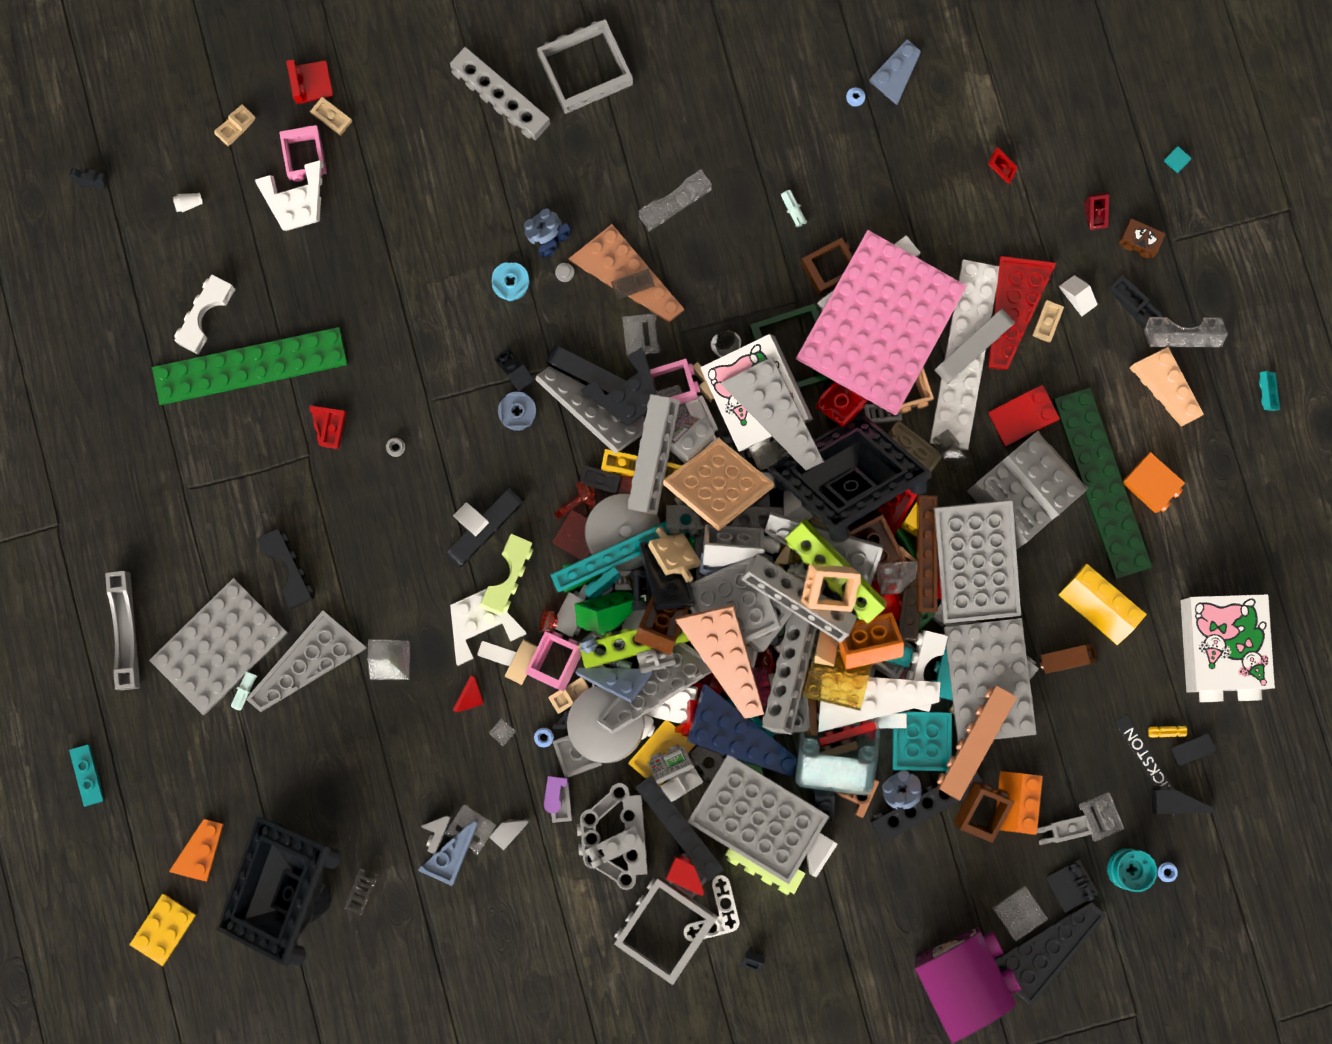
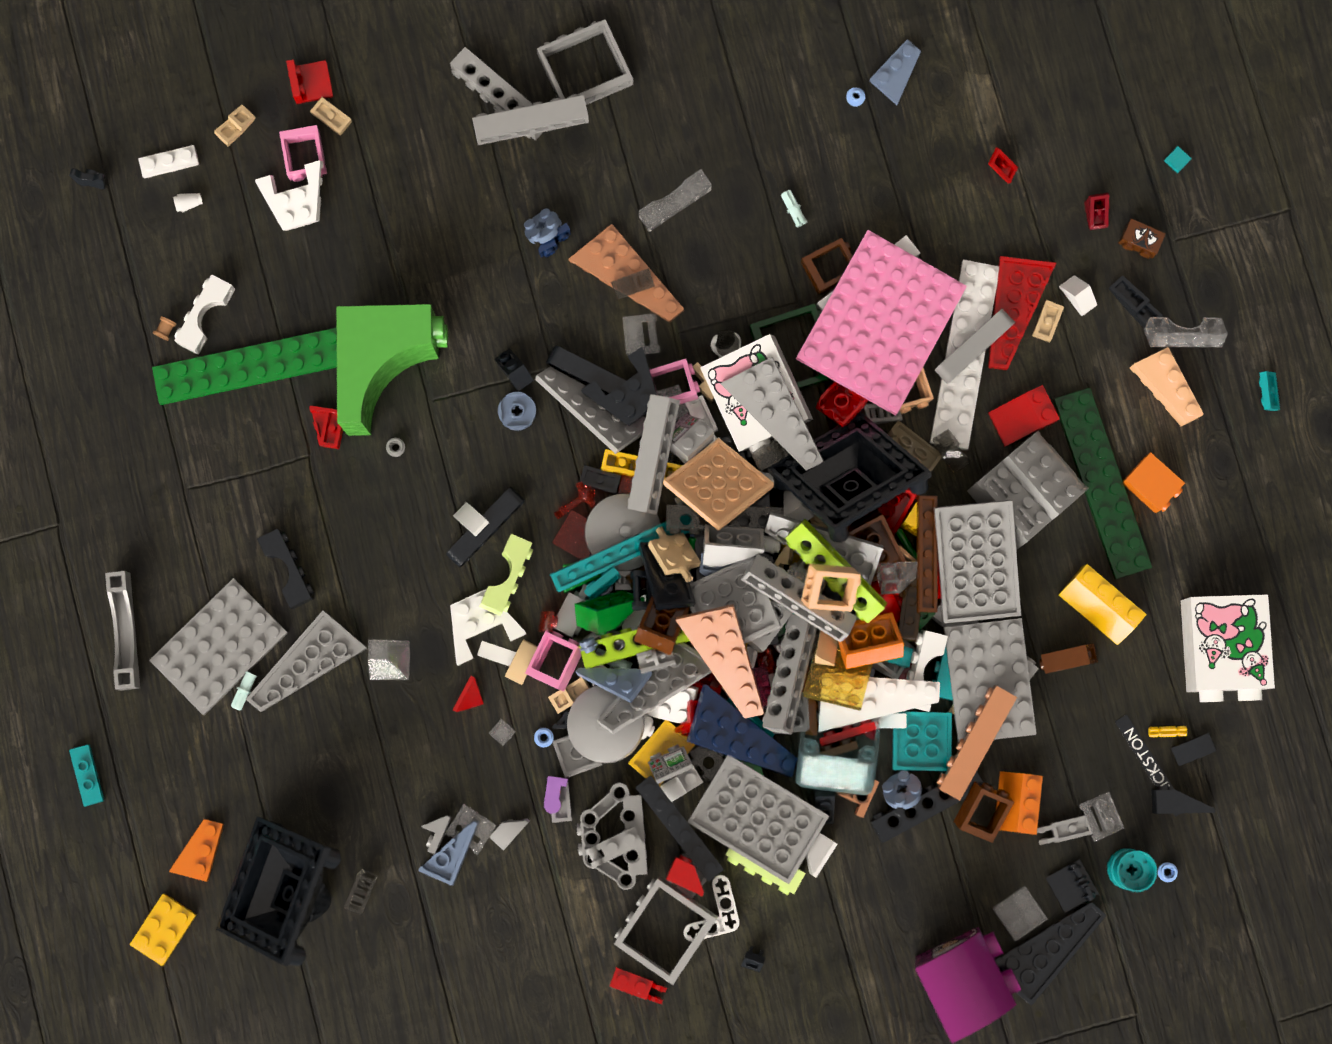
(164, 328): none -> medium nougat bush
(168, 161): none -> white plate
(374, 349): none -> bright green brick
(510, 270): medium azure plate -> none
(530, 119): none -> light grey brick
(564, 272): light grey plate -> none
(635, 985): none -> red hinge

